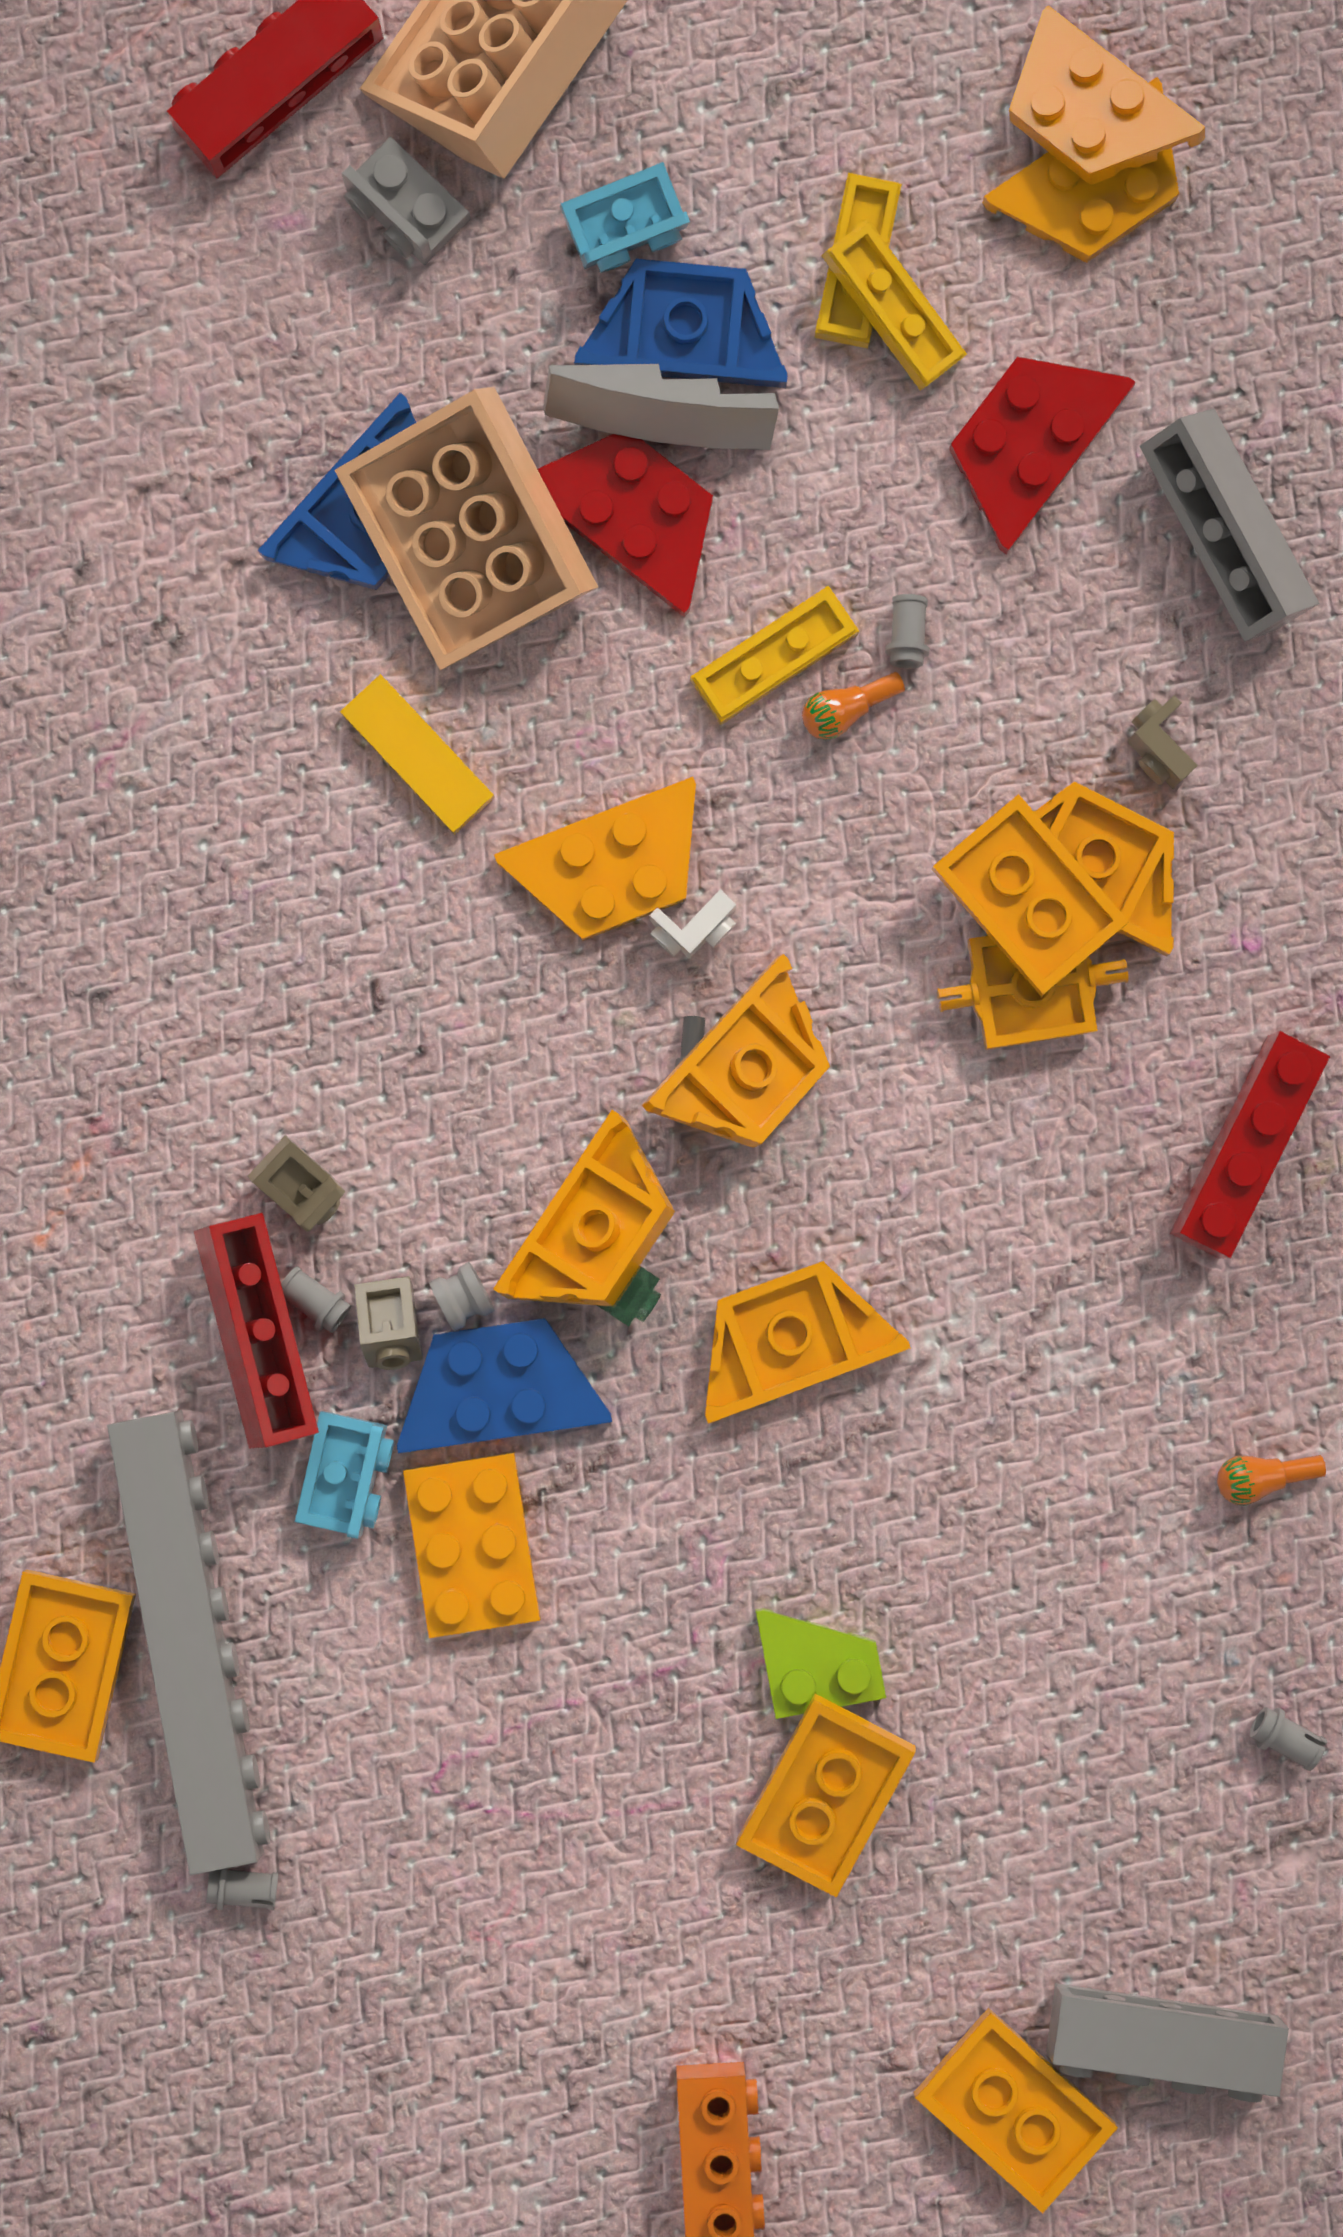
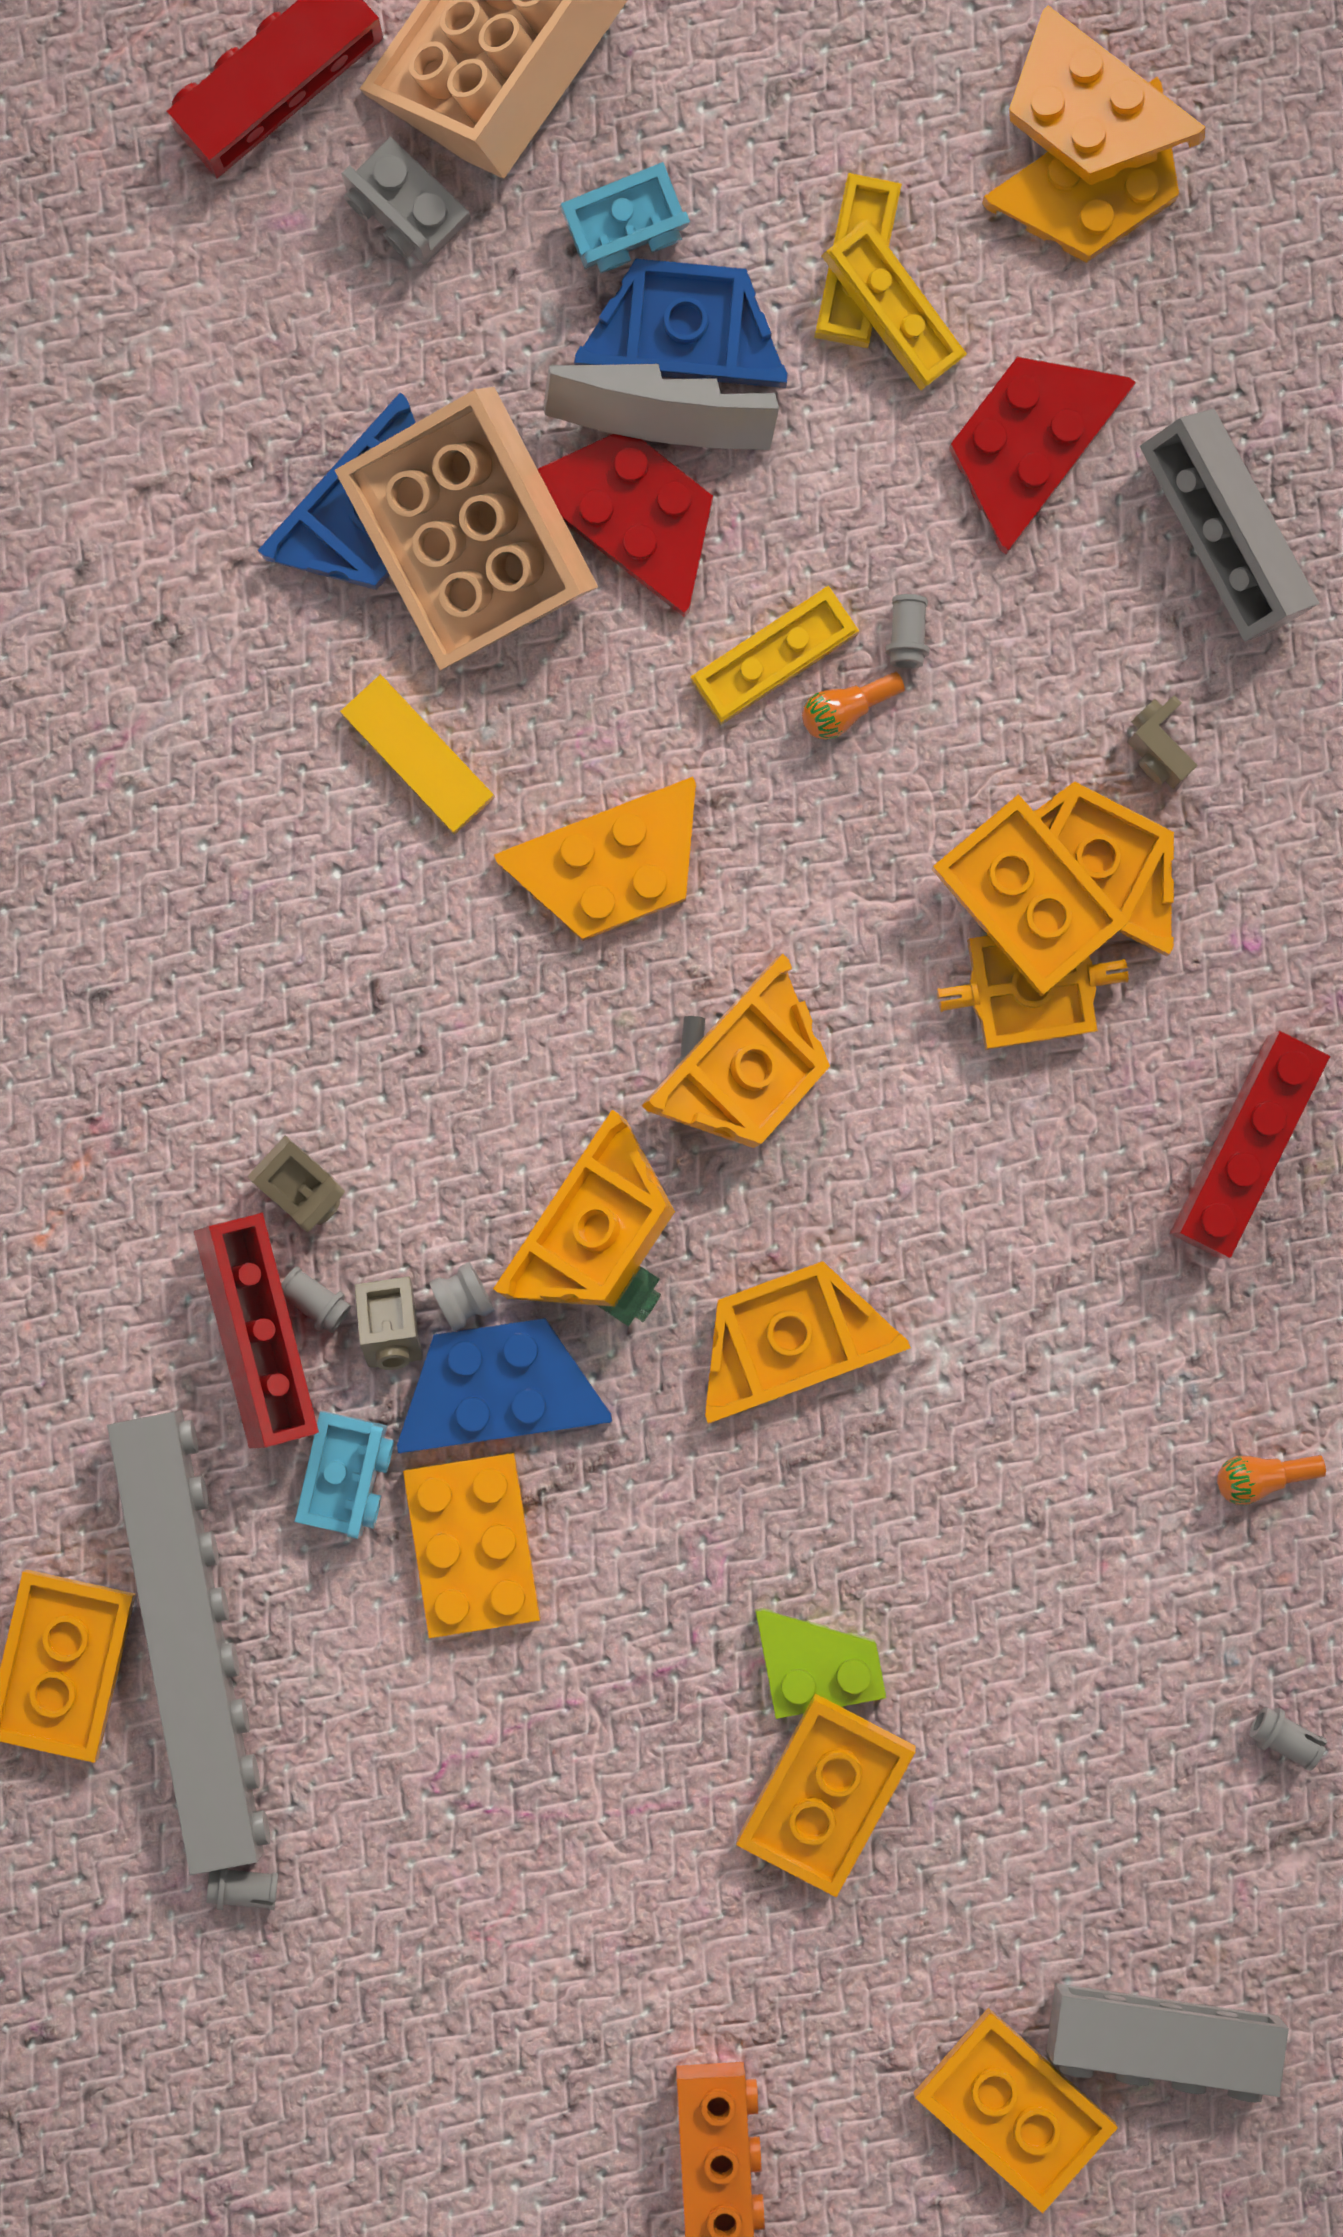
(708, 925): white bracket -> none

